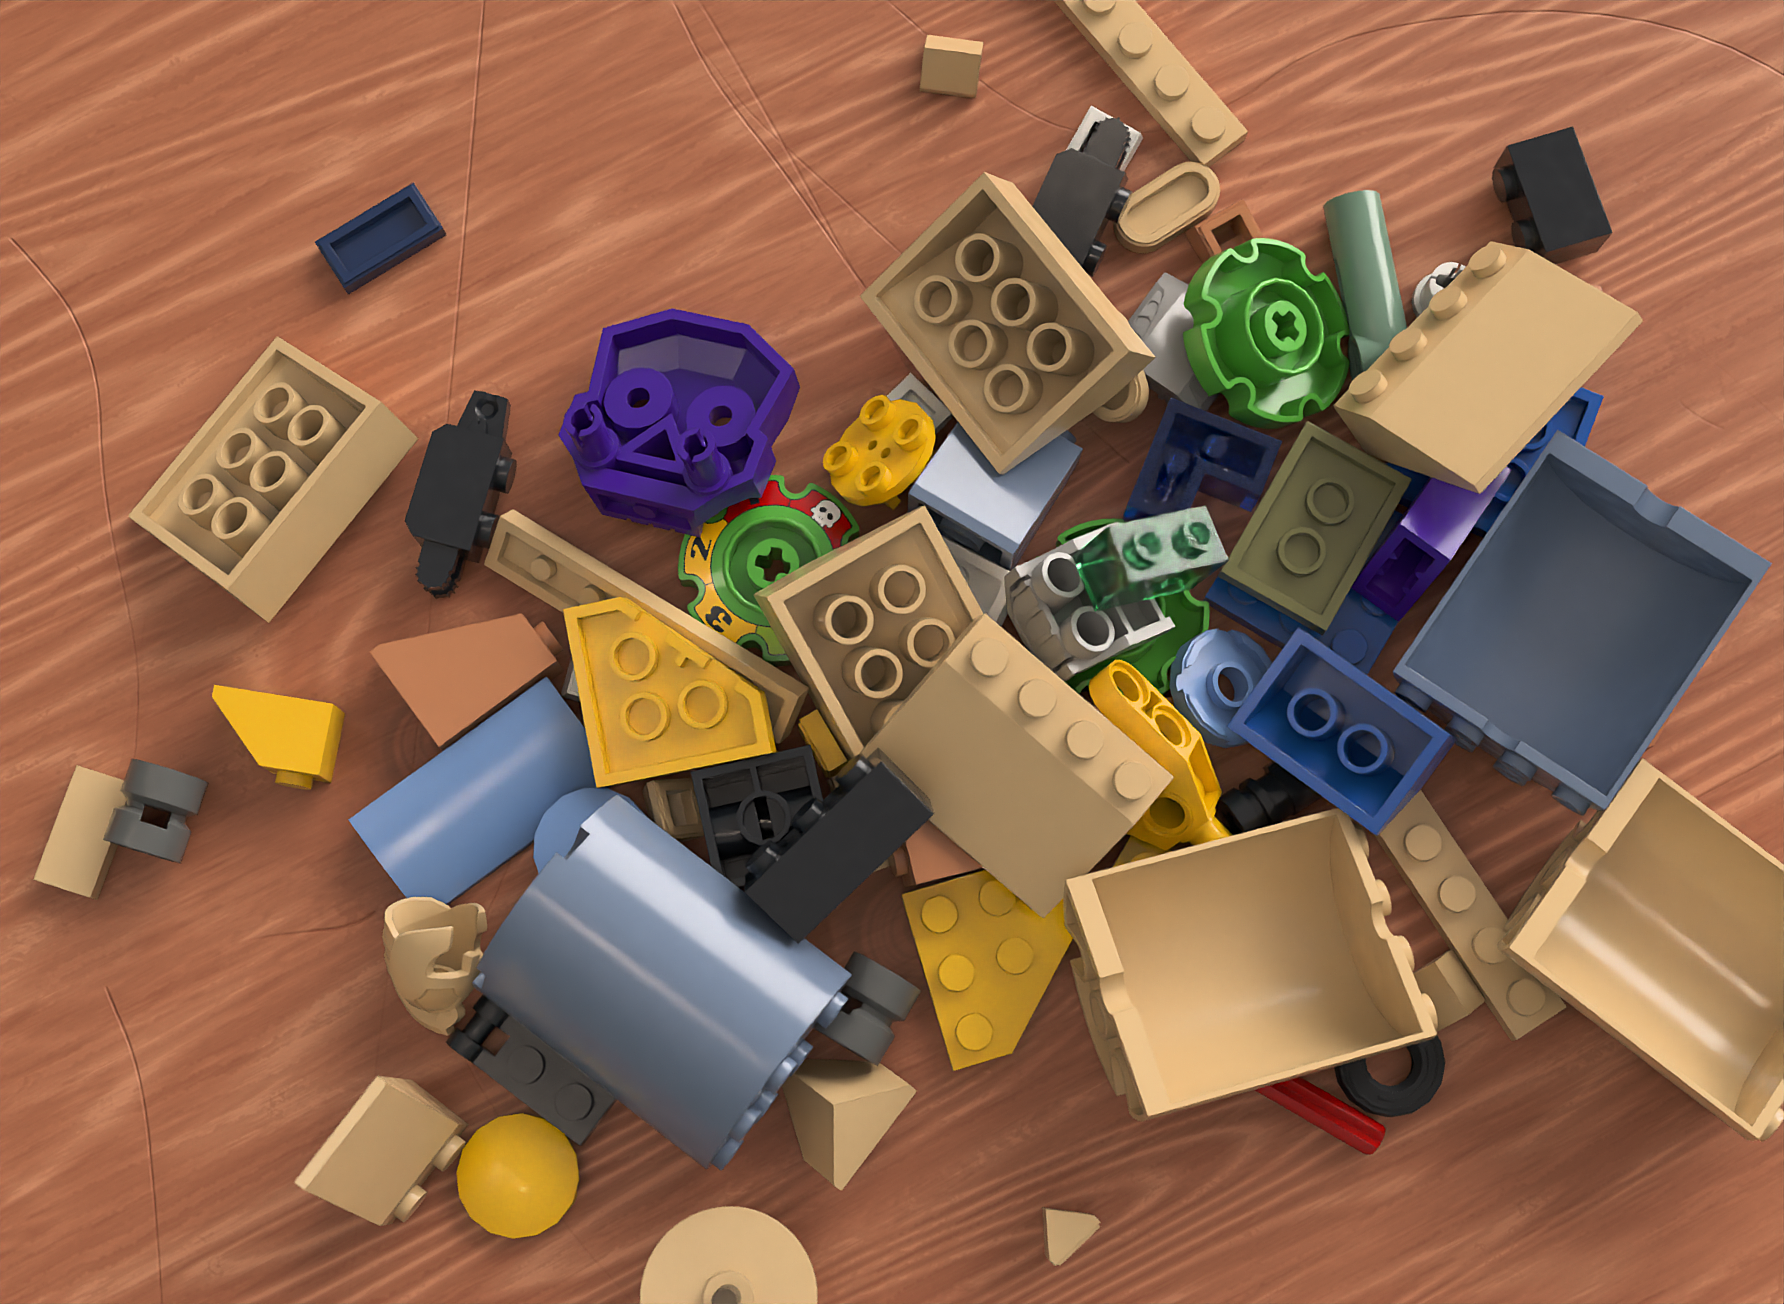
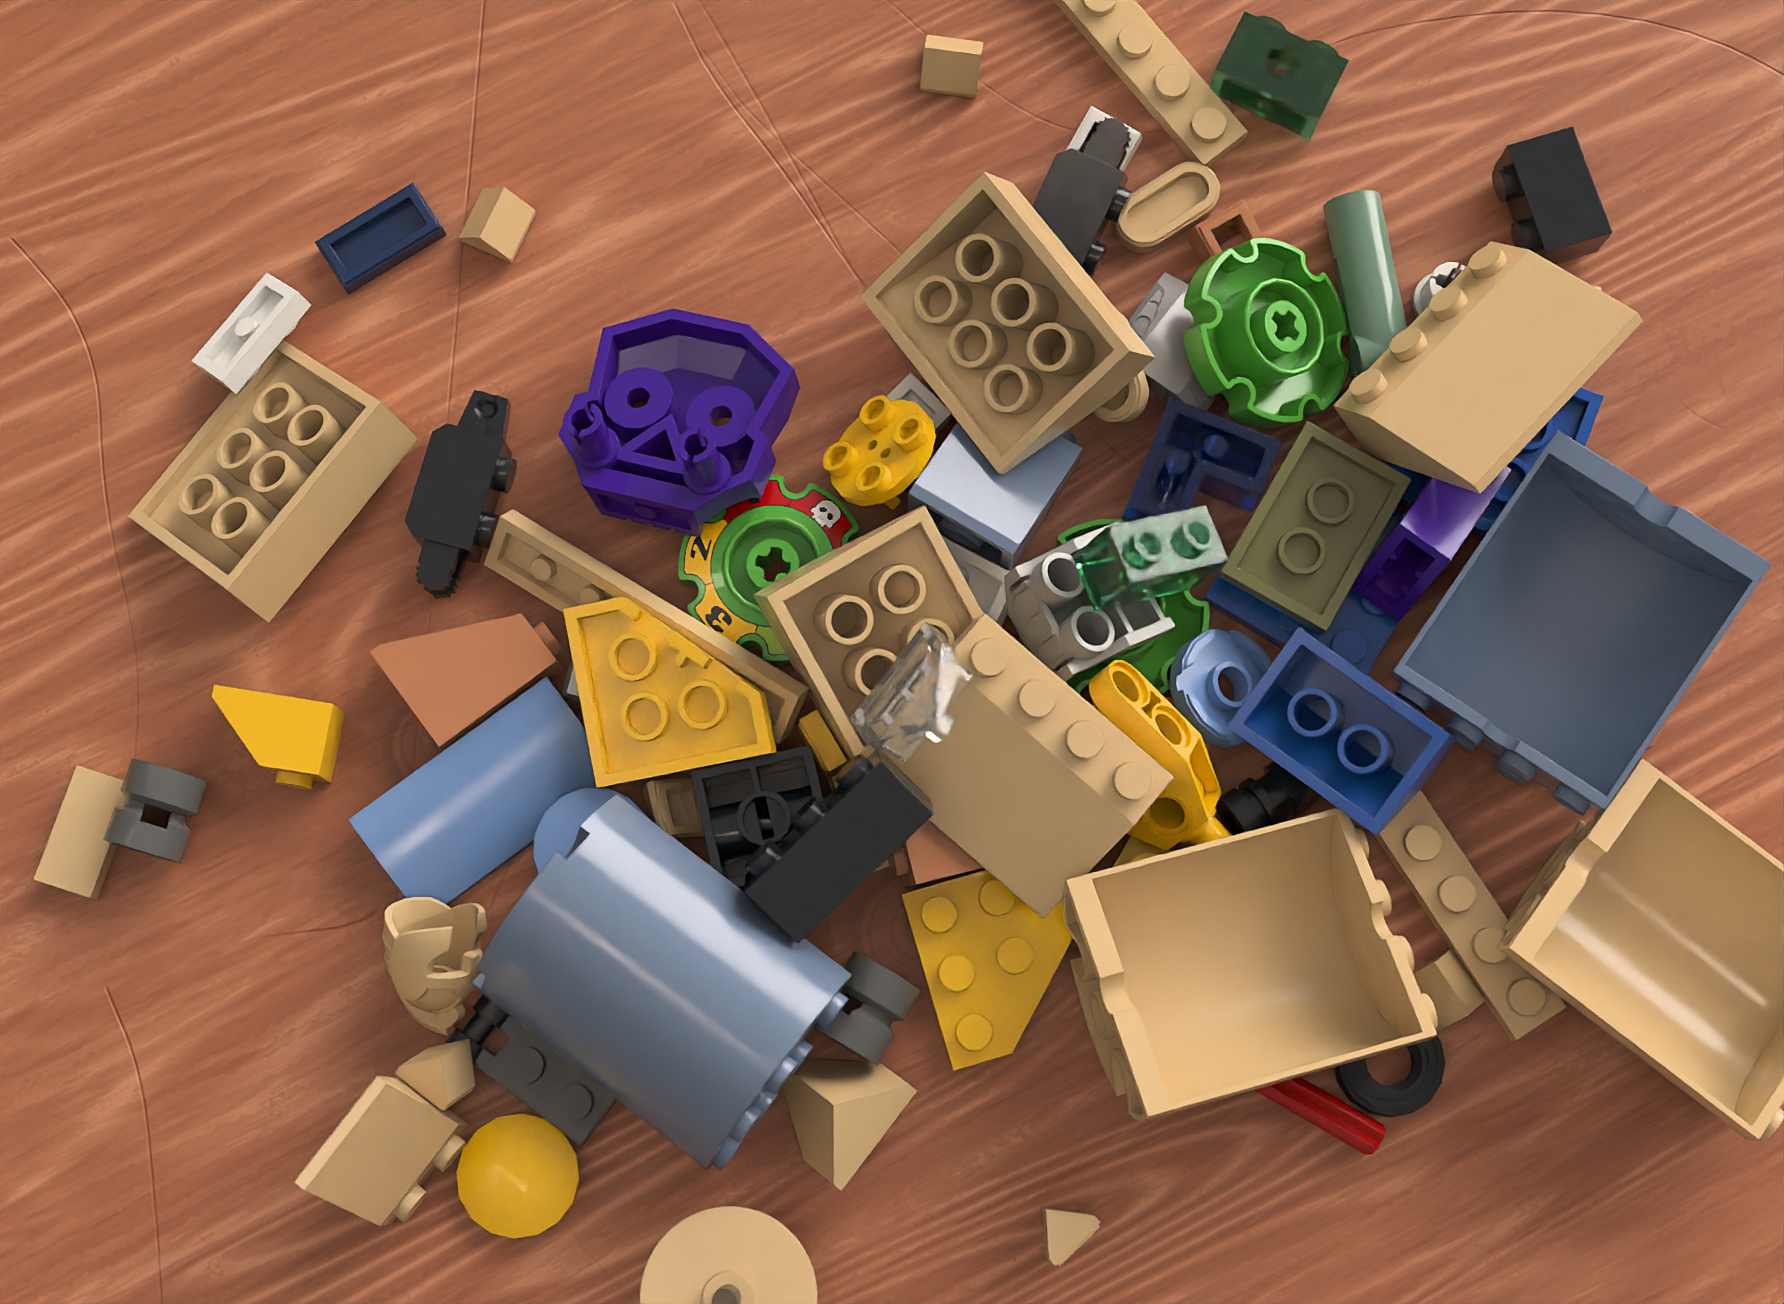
(251, 333): none -> white plate
(440, 1073): none -> tan slope
(498, 223): none -> tan slope
(912, 696): none -> clear slope
(1249, 77): none -> clear green brick

